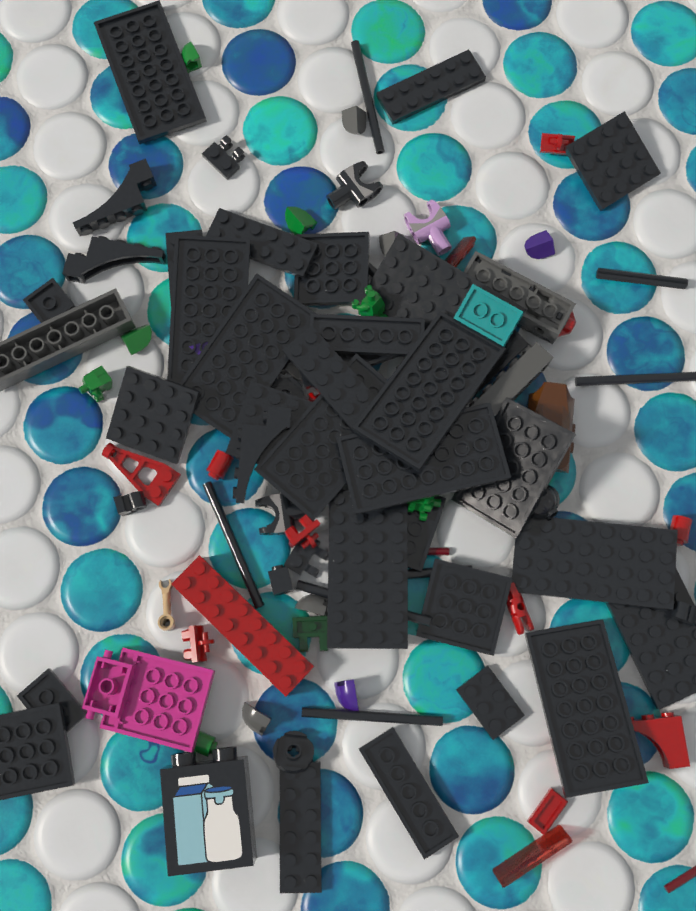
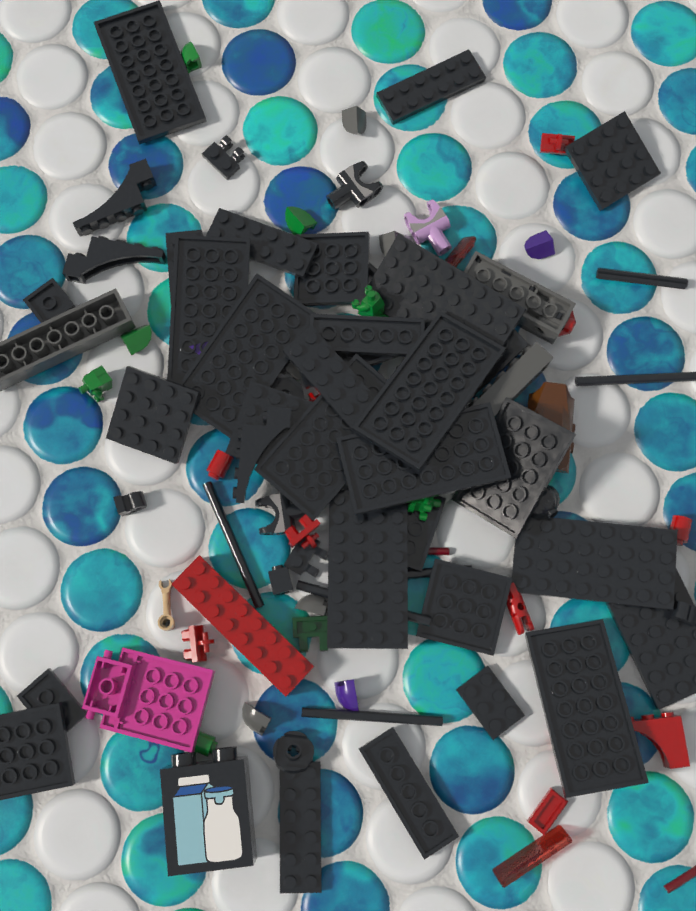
(161, 484): red plate -> none
(367, 96): black piece -> none
(488, 315): teal plate -> none

